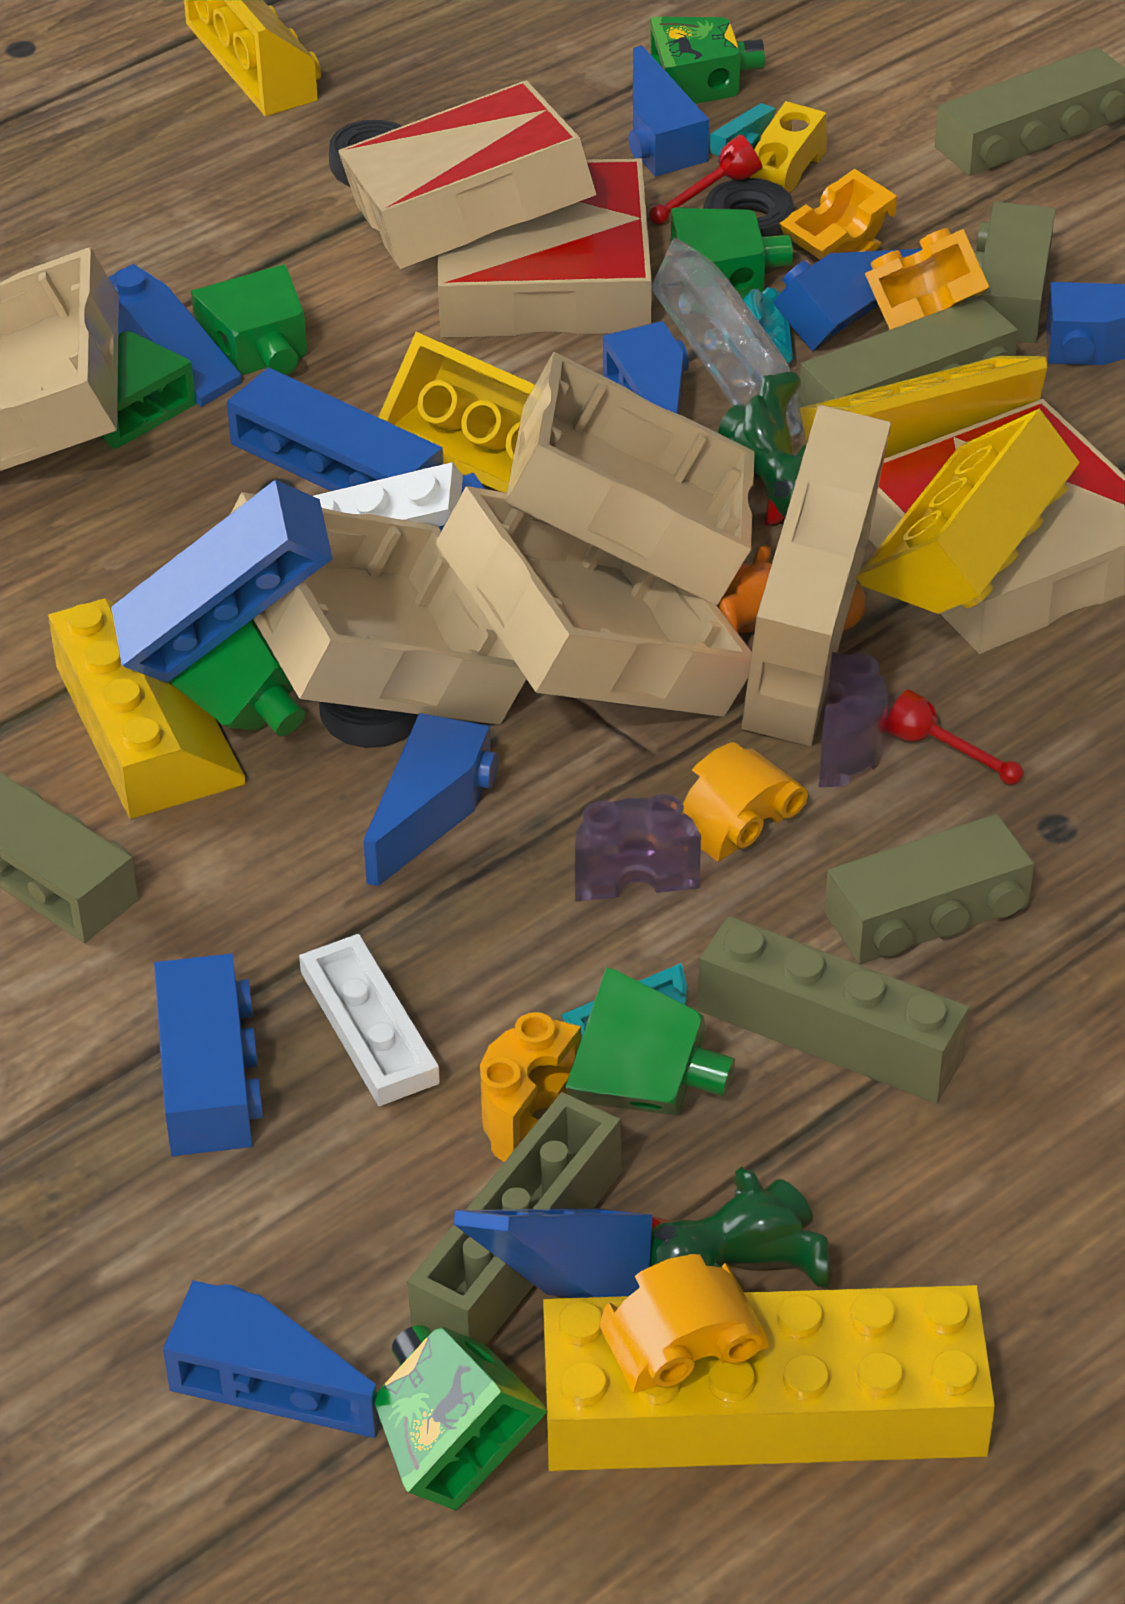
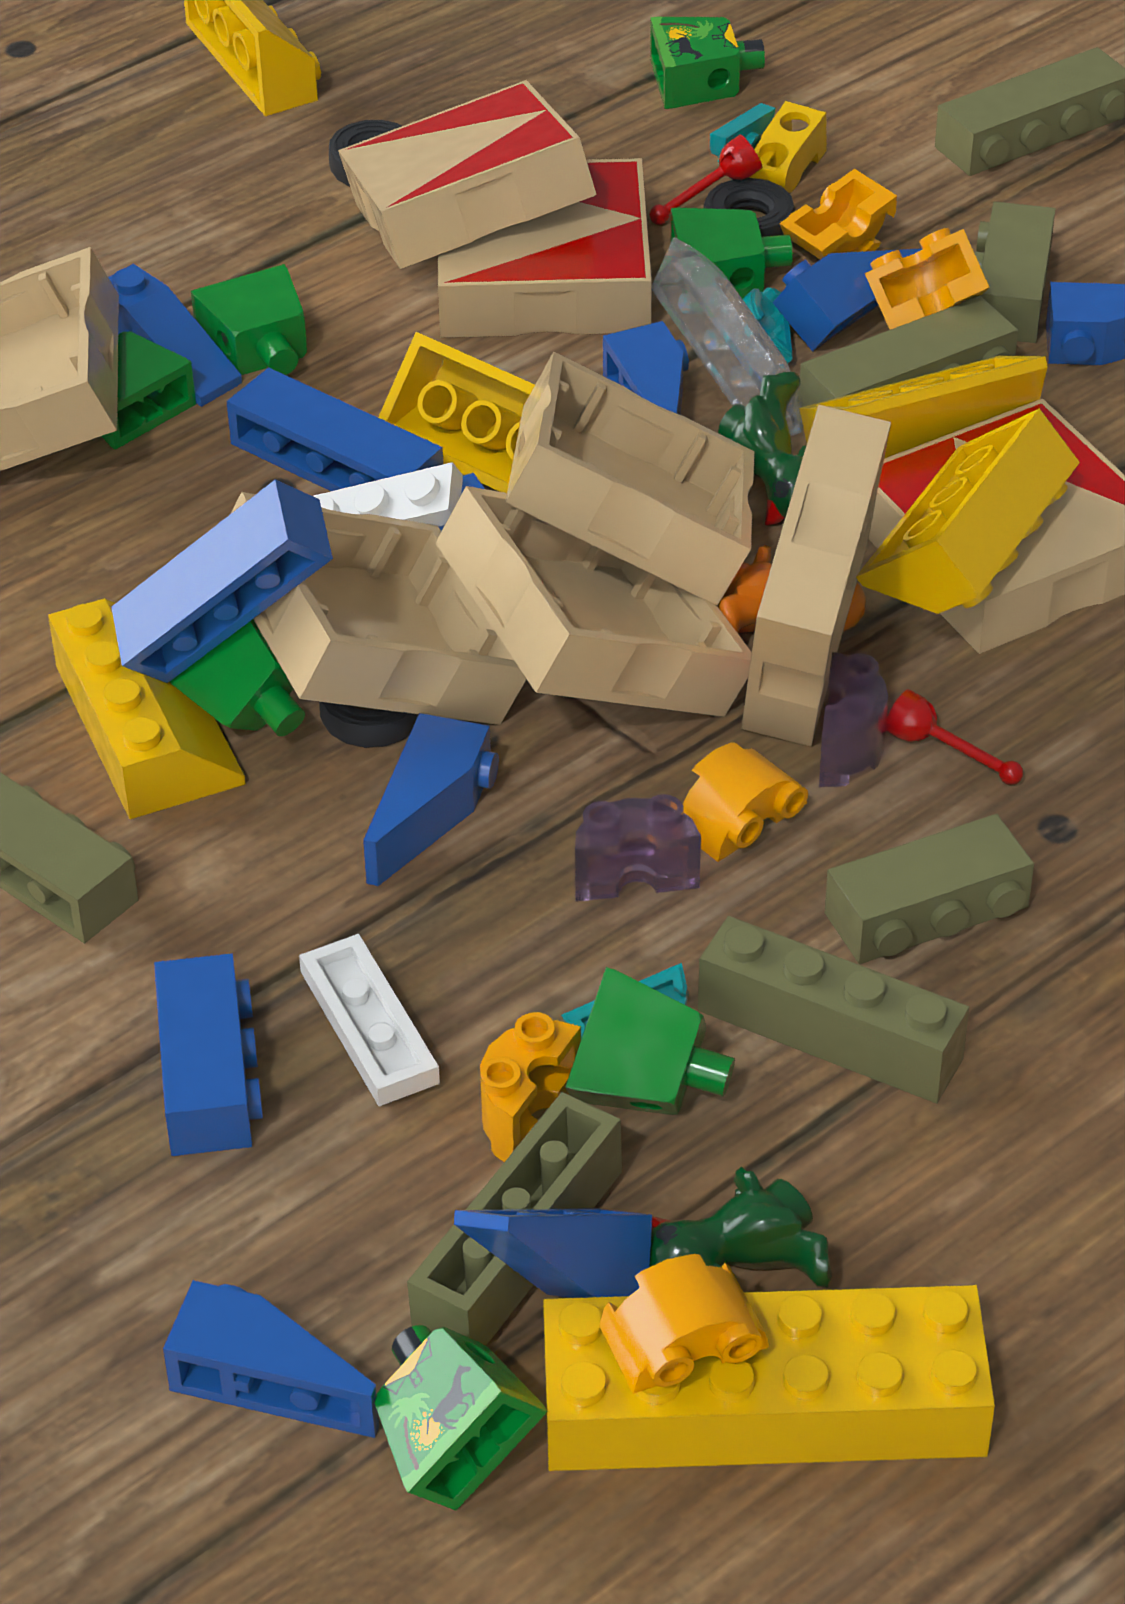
(666, 123): blue slope -> none

